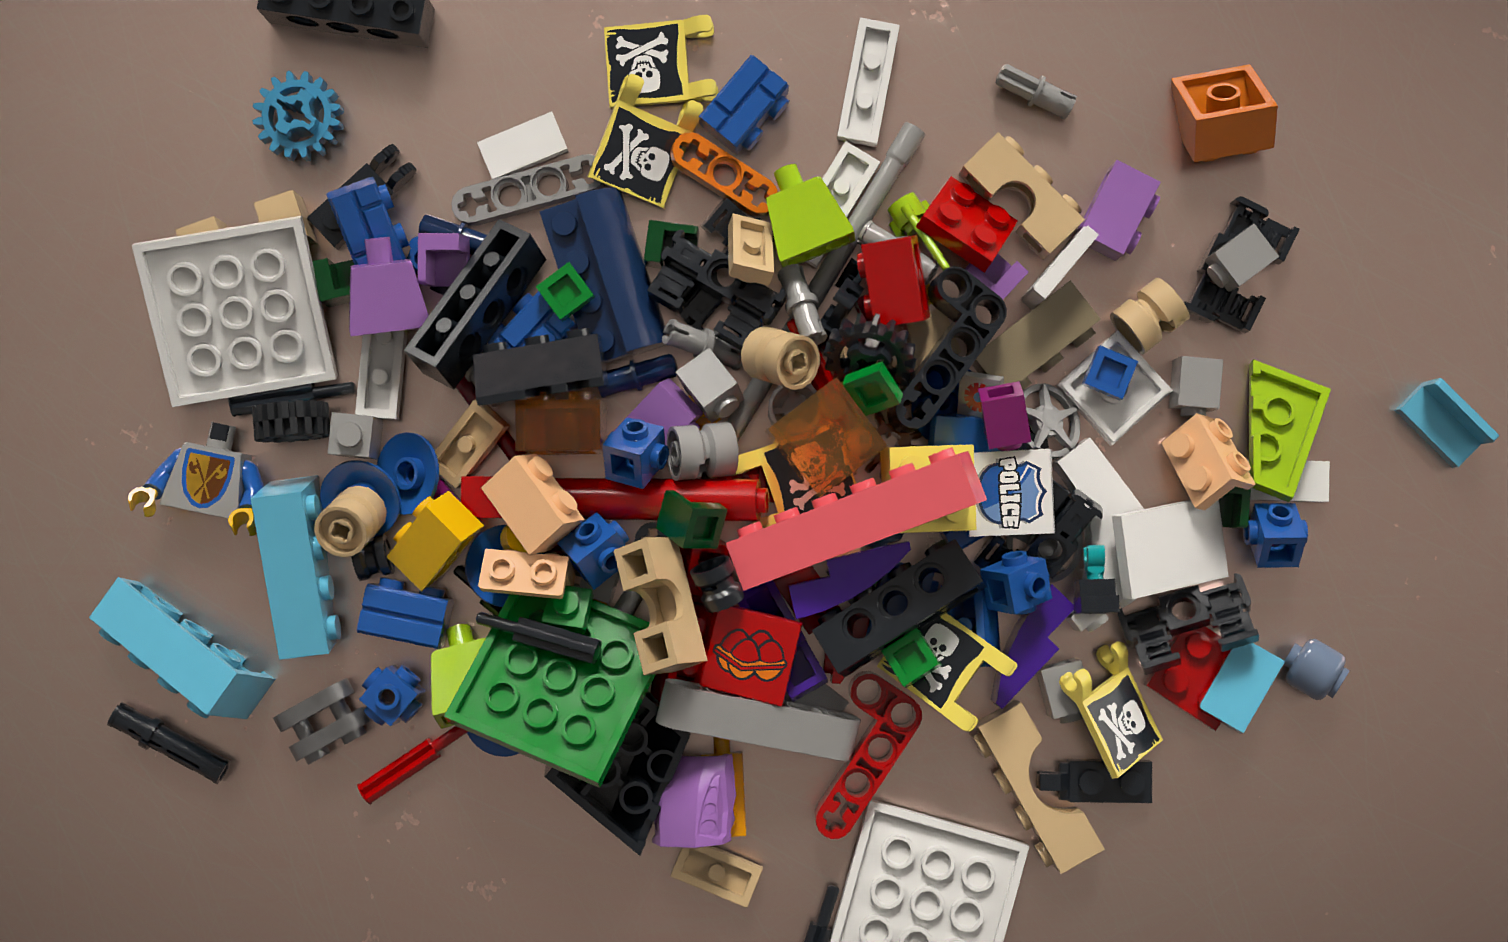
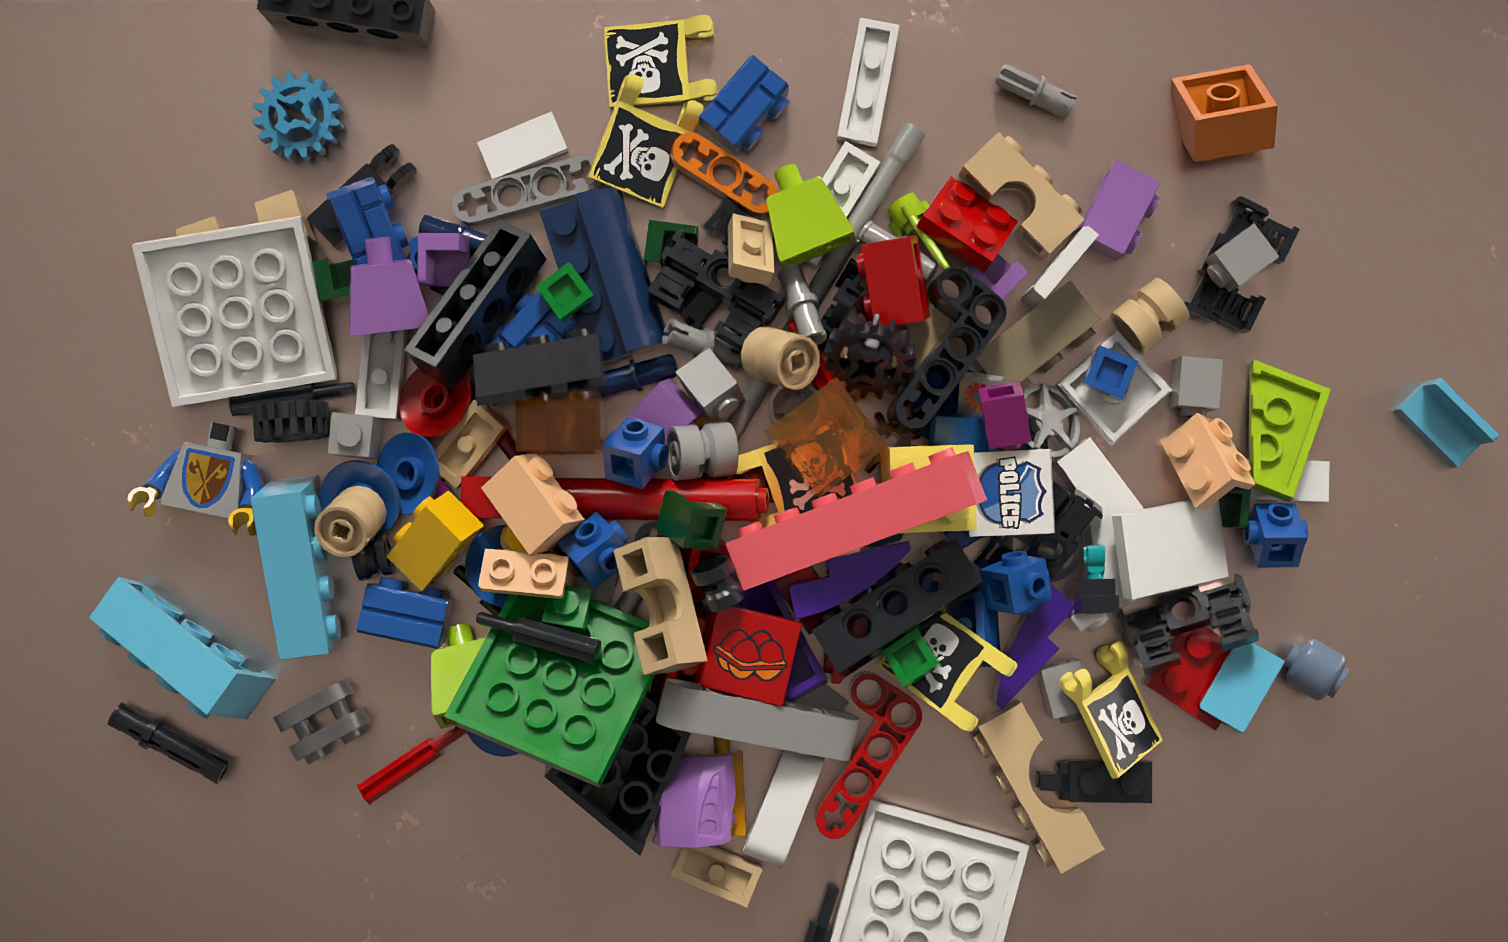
(406, 690): blue brick -> none
(423, 406): none -> red dish
(783, 807): none -> white beam
(873, 389): green plate -> none

